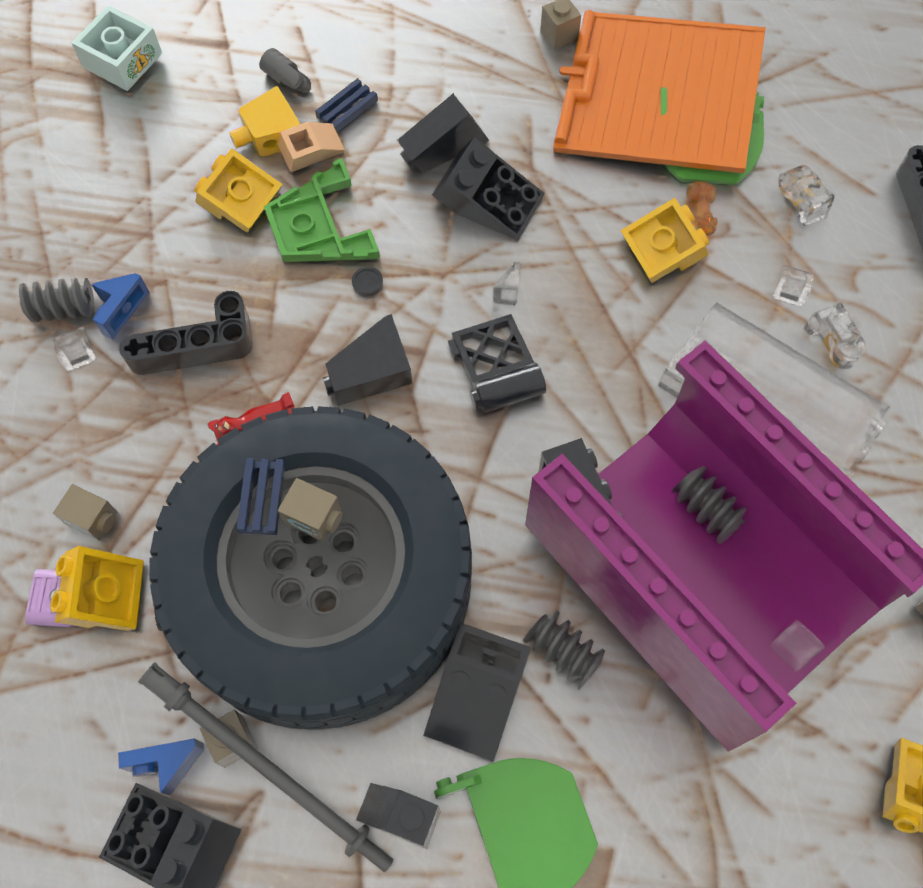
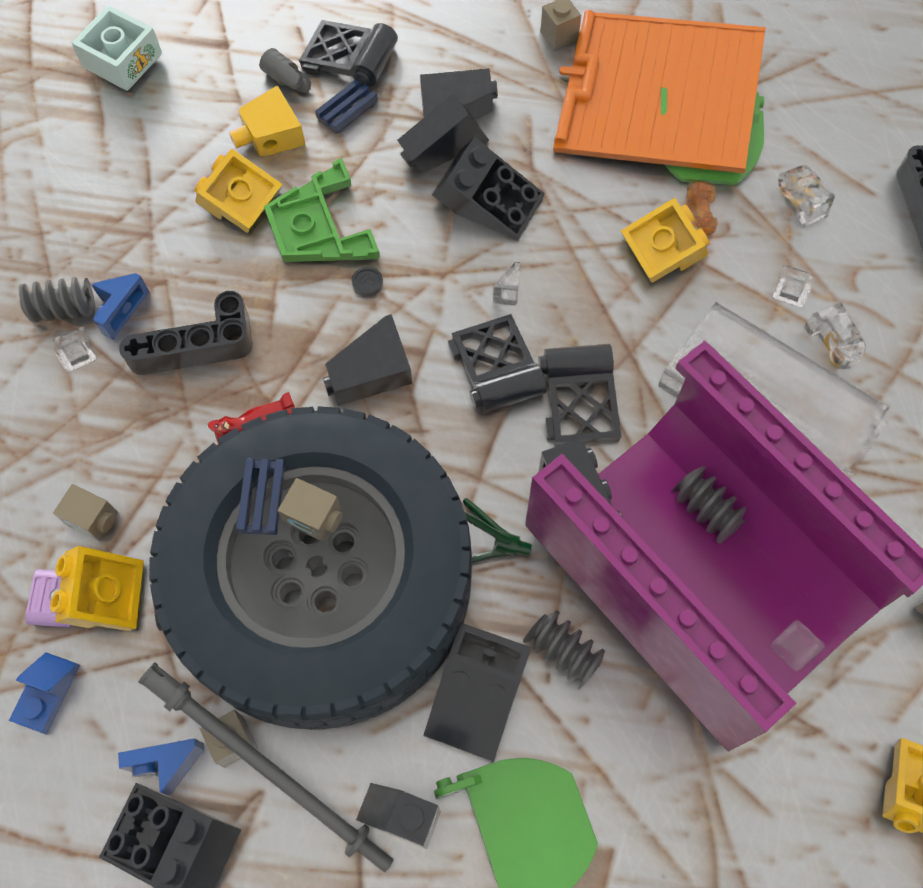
(44, 692): none -> blue slope
(309, 144): light nougat slope -> none
(367, 55): none -> black piece
(471, 88): none -> black slope
(504, 541): none -> dark green plant
(574, 368): none -> black piece

